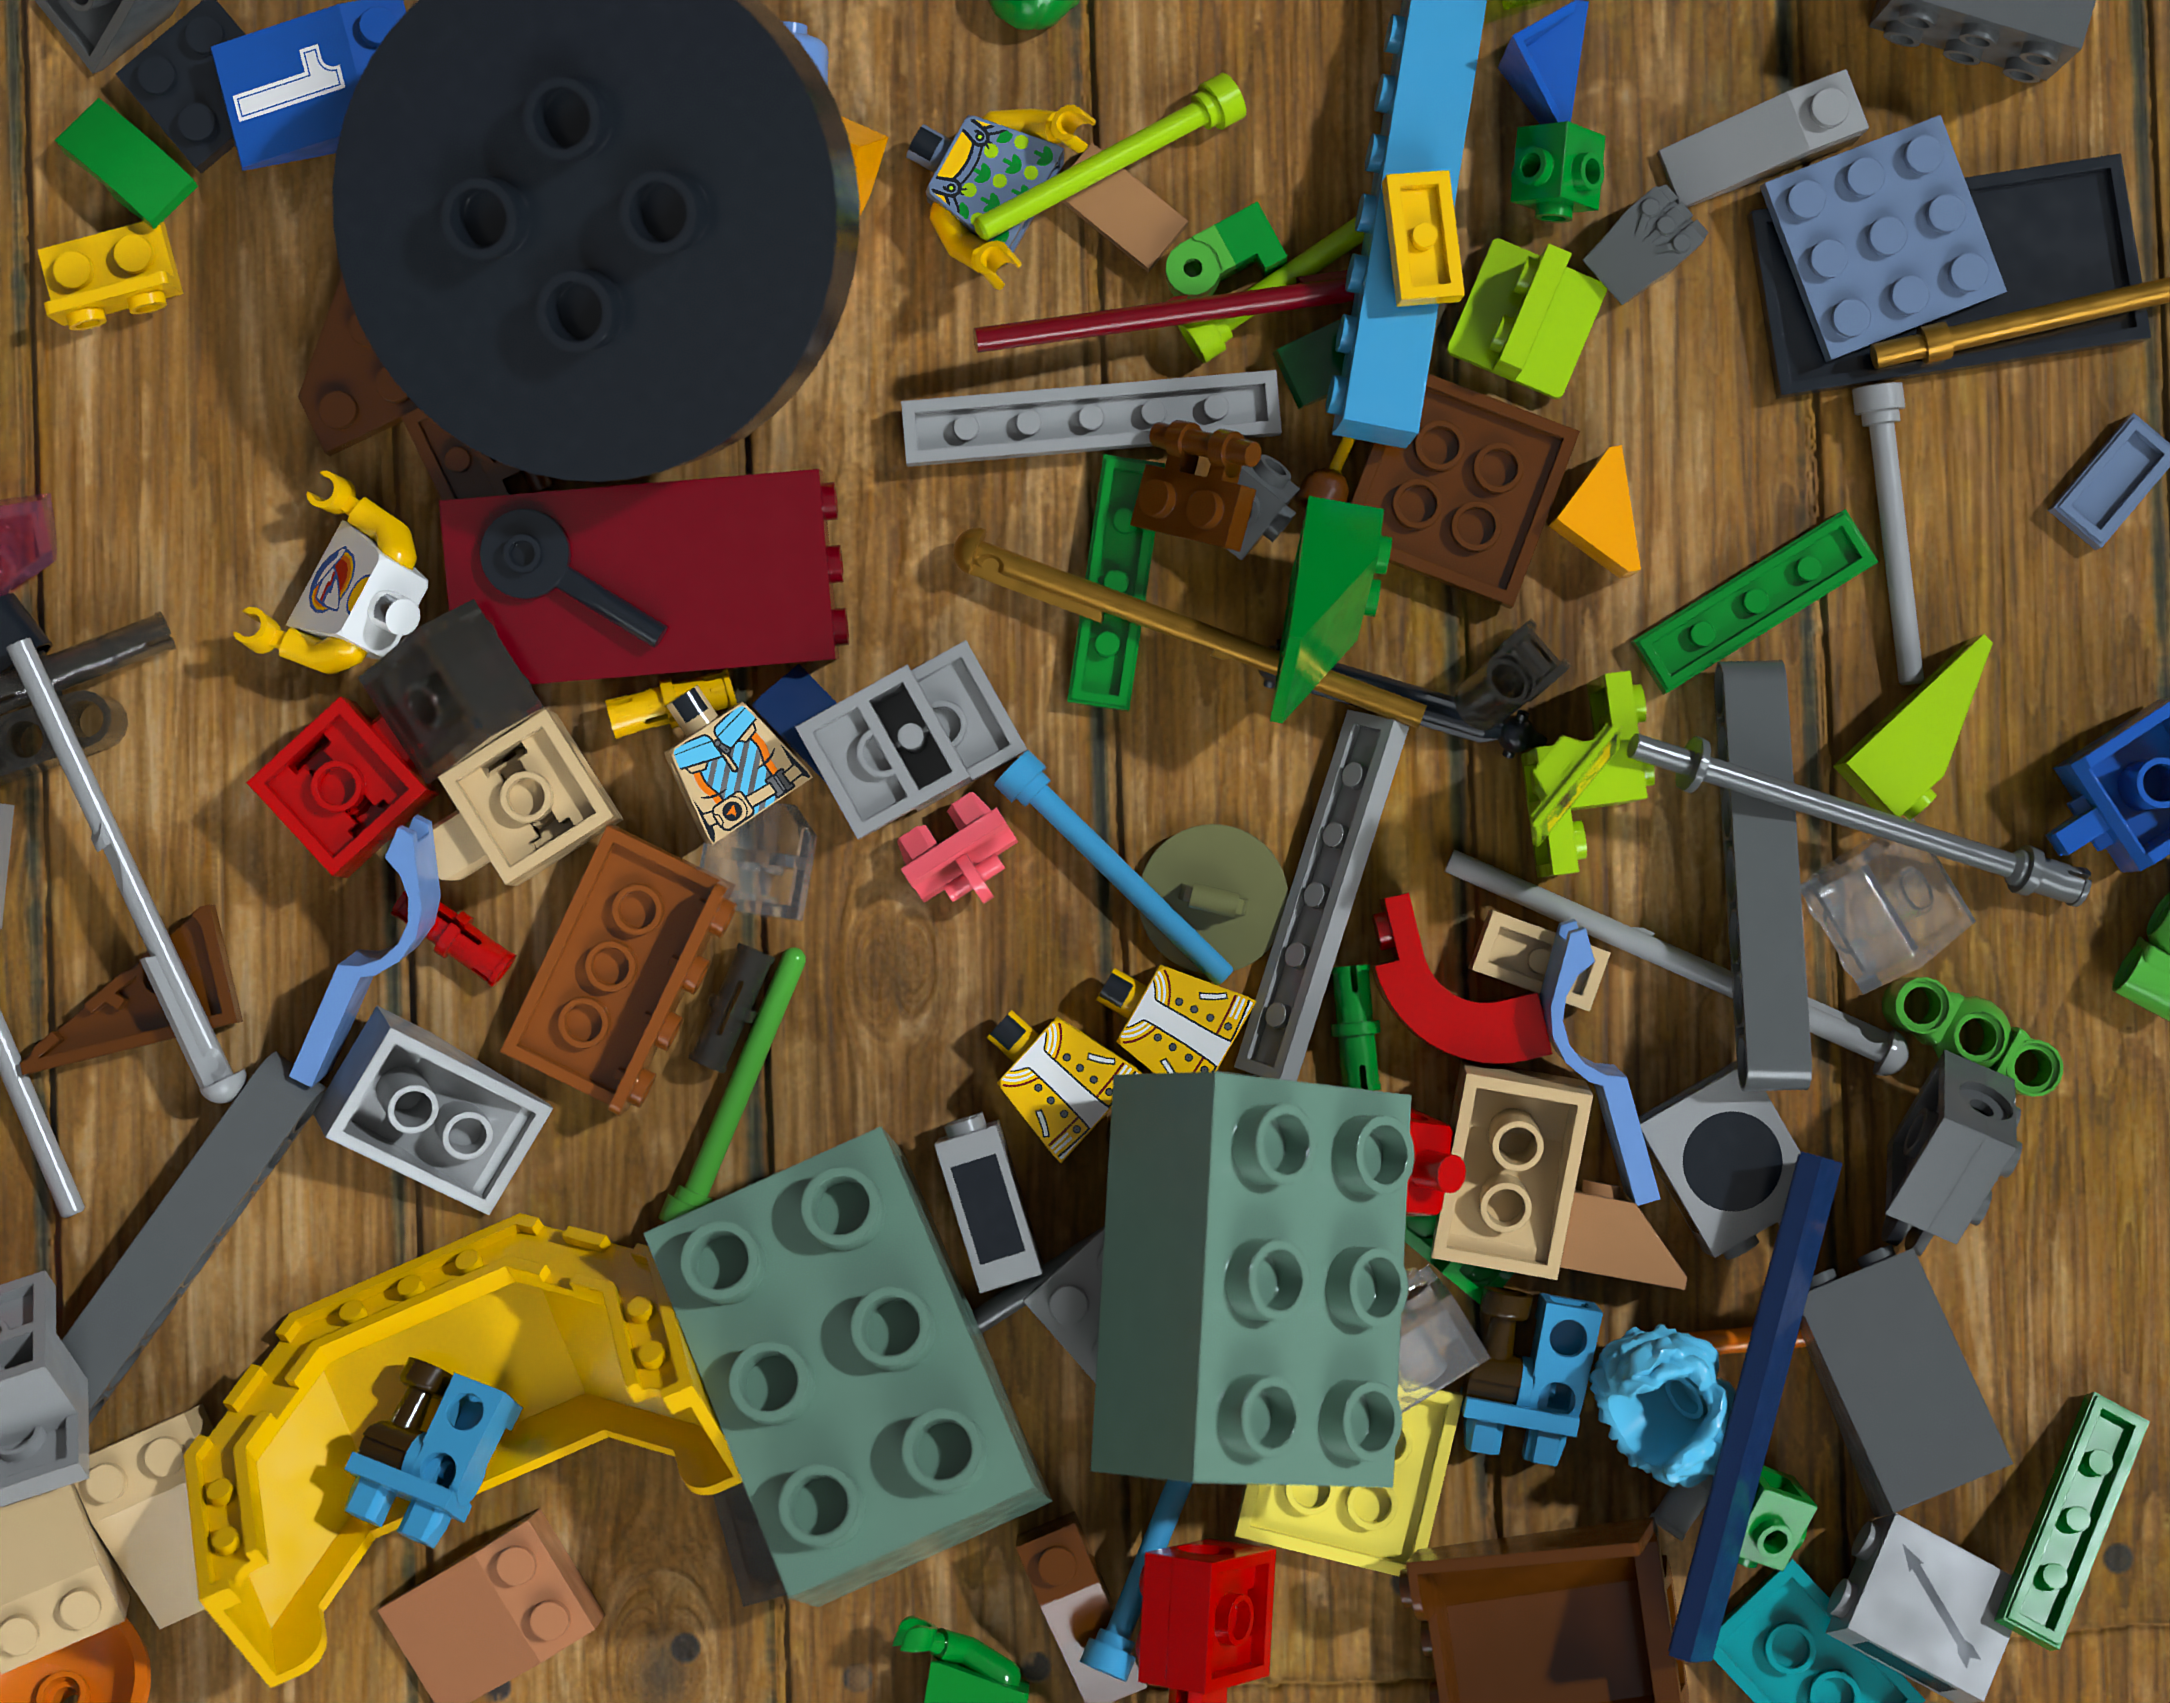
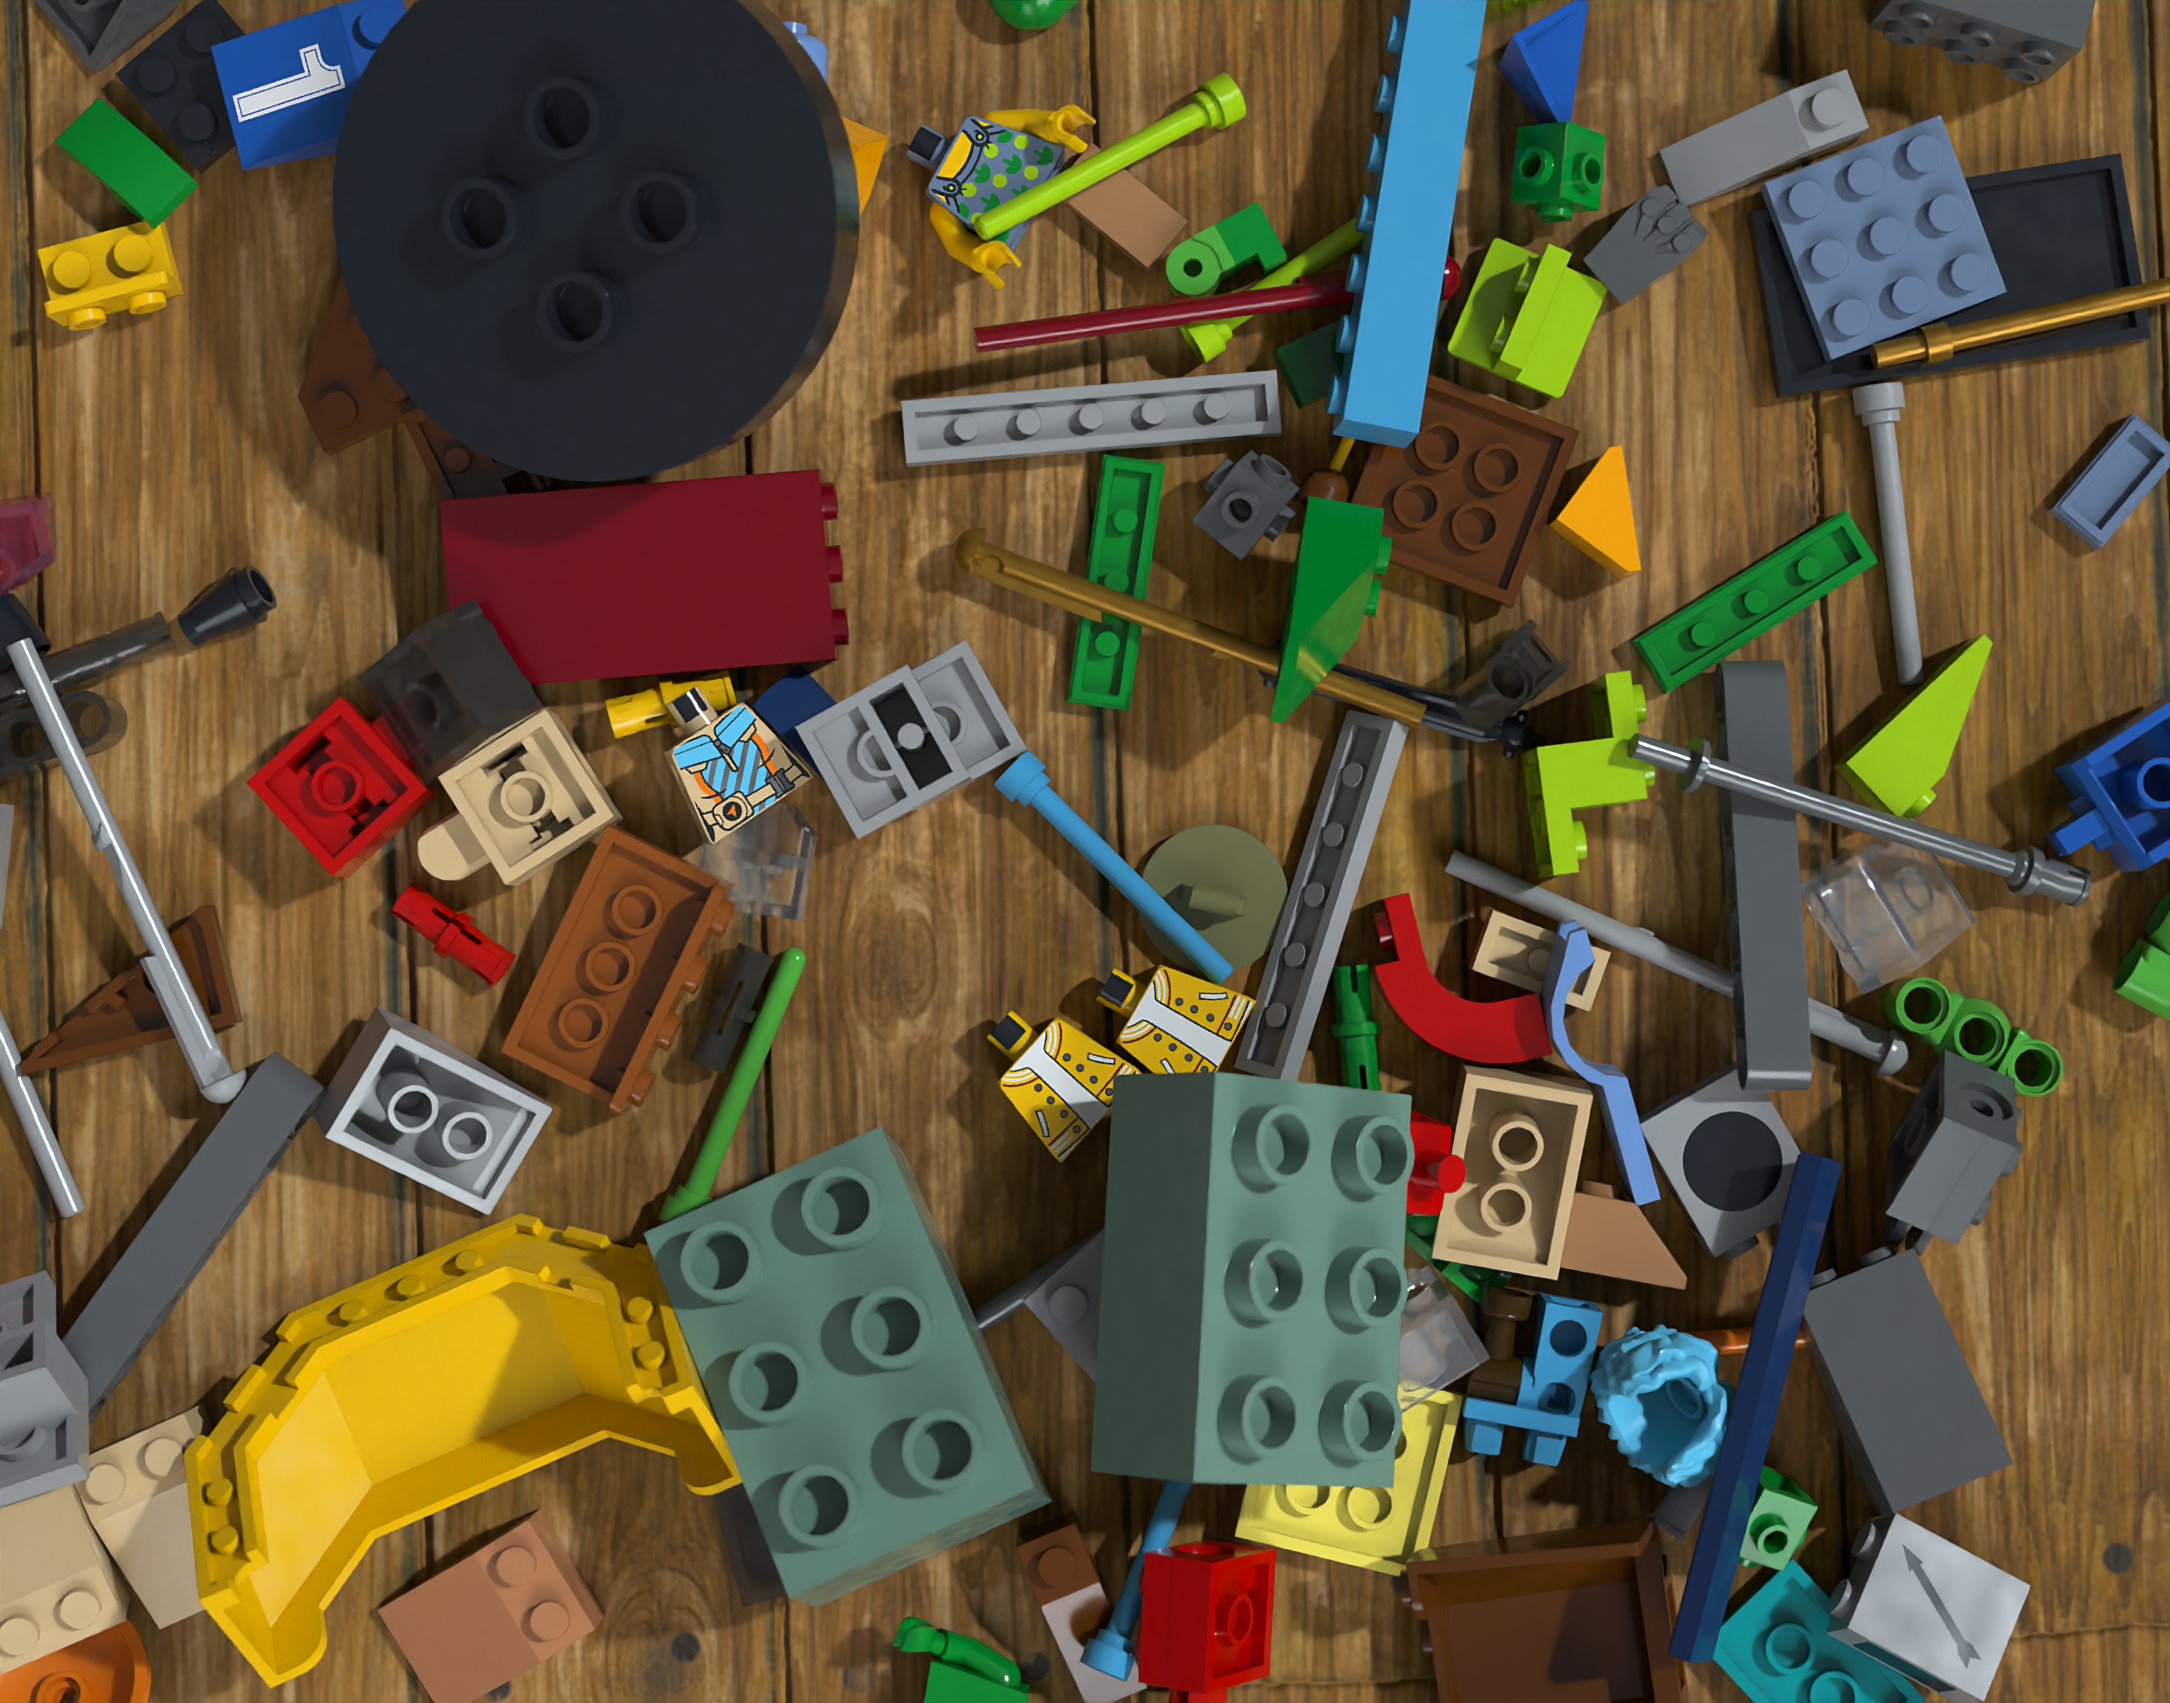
(230, 605): none -> black cone
(358, 595): torso -> none
(415, 860): medium blue piece -> none
(433, 1468): dark azure hips -> none
(531, 556): black piece -> none
(961, 860): coral hips -> none
(988, 1202): brick -> none
(1191, 505): reddish brown plate -> none
(1422, 238): yellow plate -> none
(1567, 774): lime piece -> none
(2072, 1521): tile -> none

